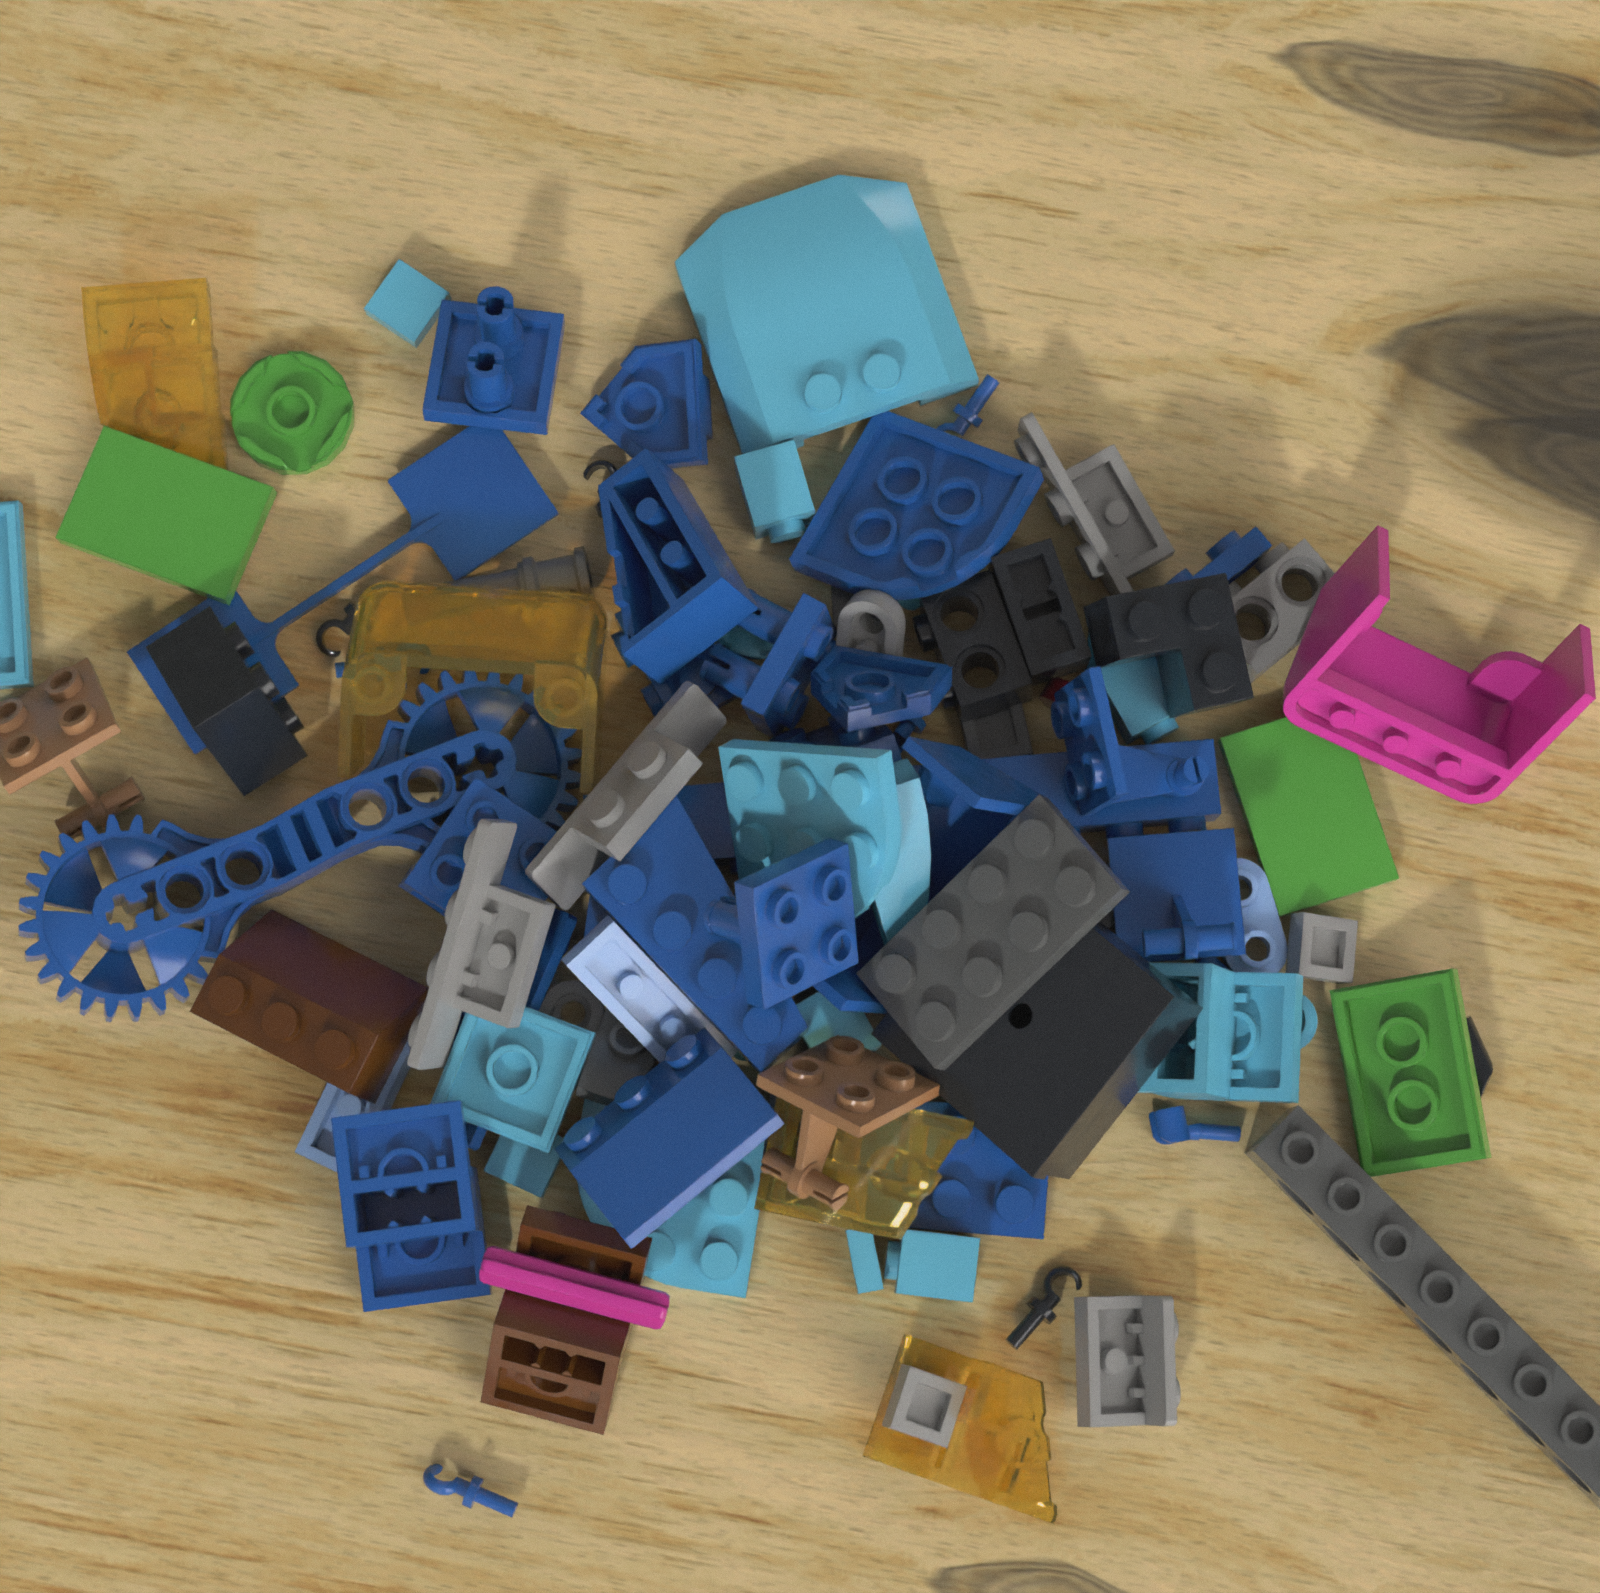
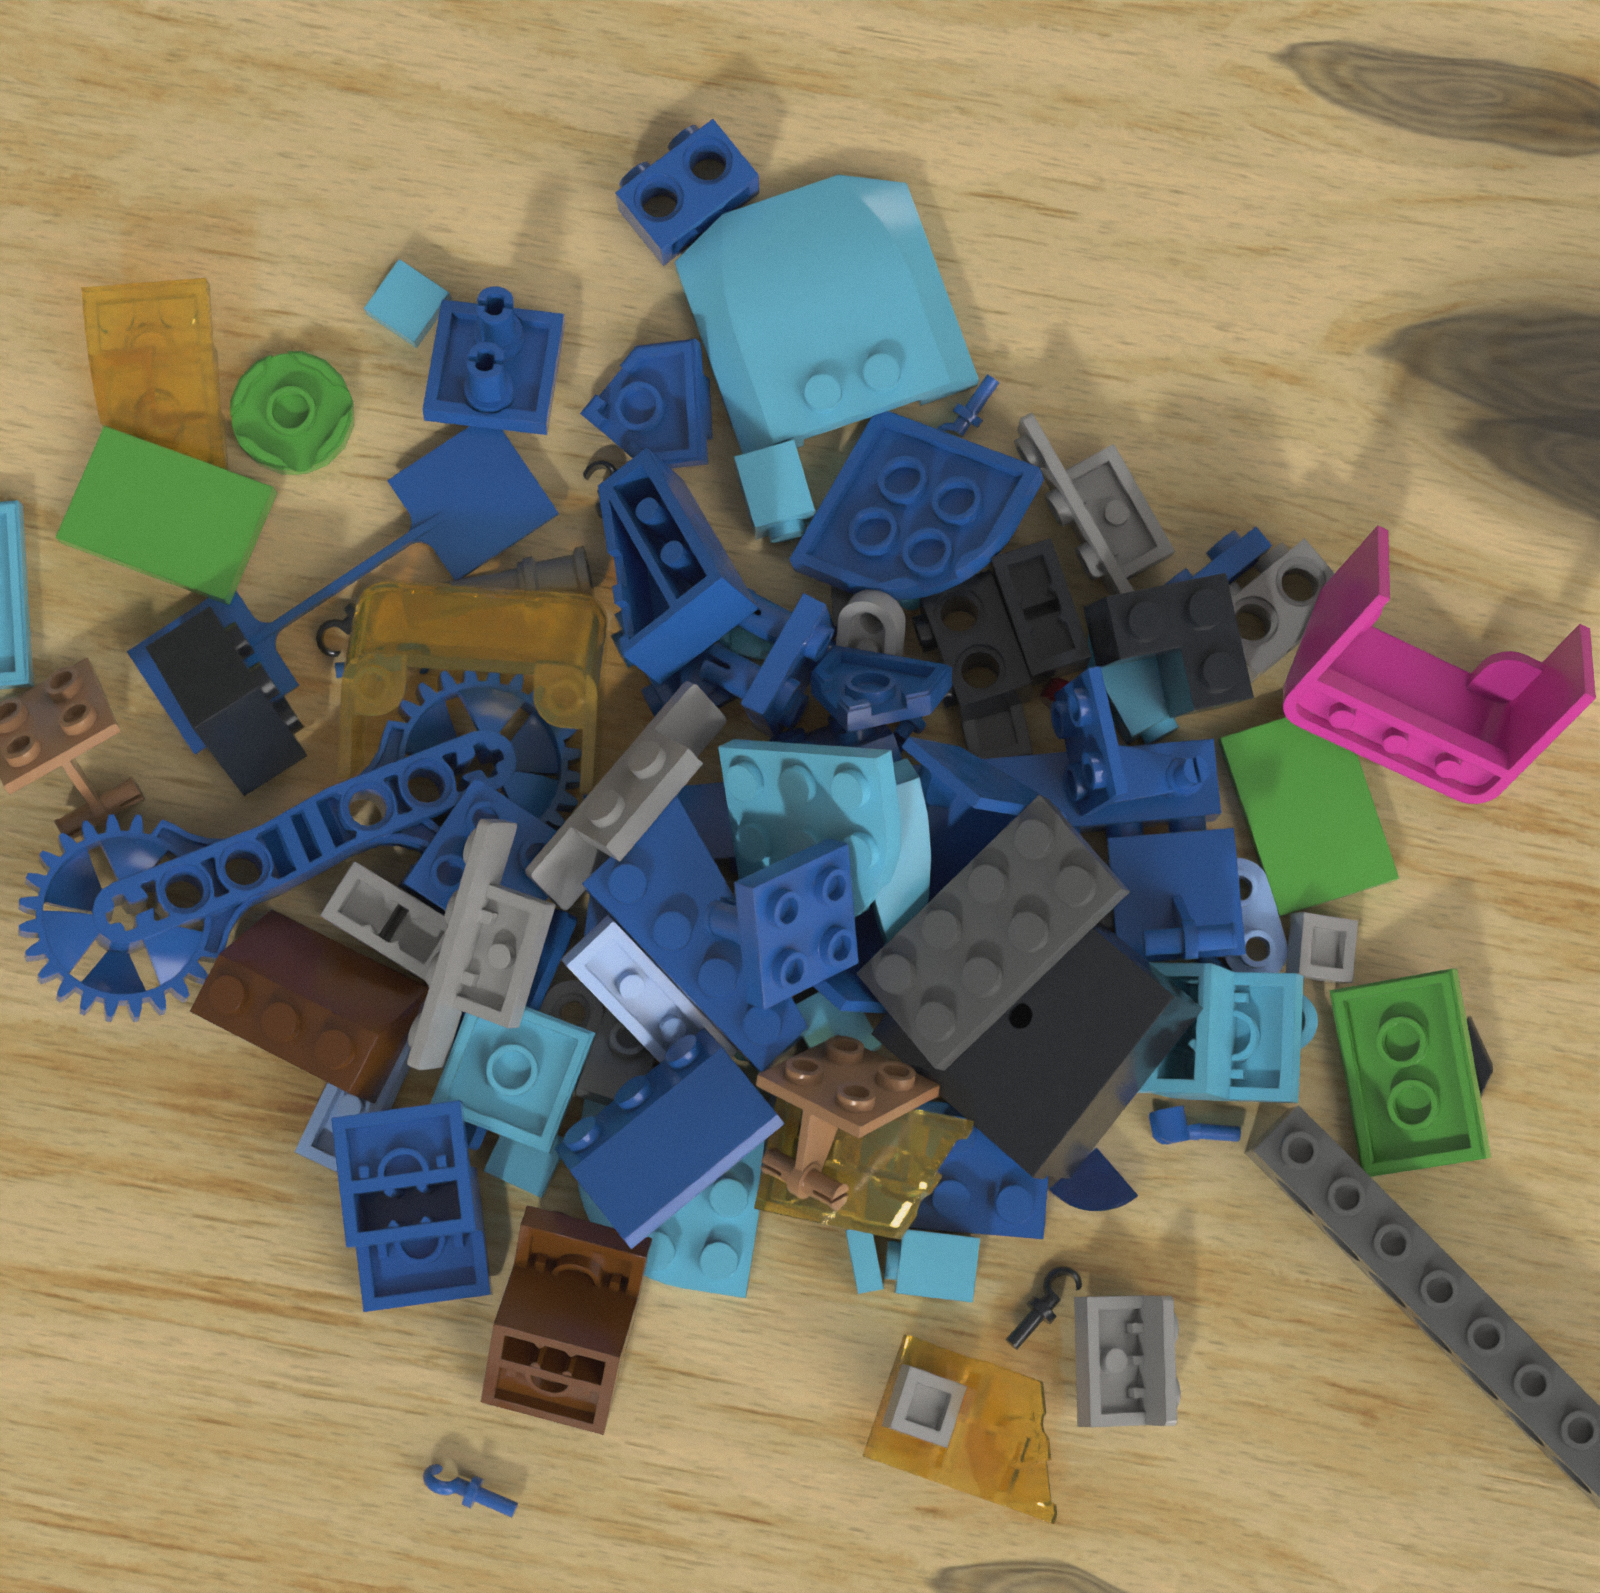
(386, 919): none -> light grey brick
(574, 1287): dark pink axle -> none
(697, 200): none -> blue brick
(1094, 1186): none -> clear blue tile

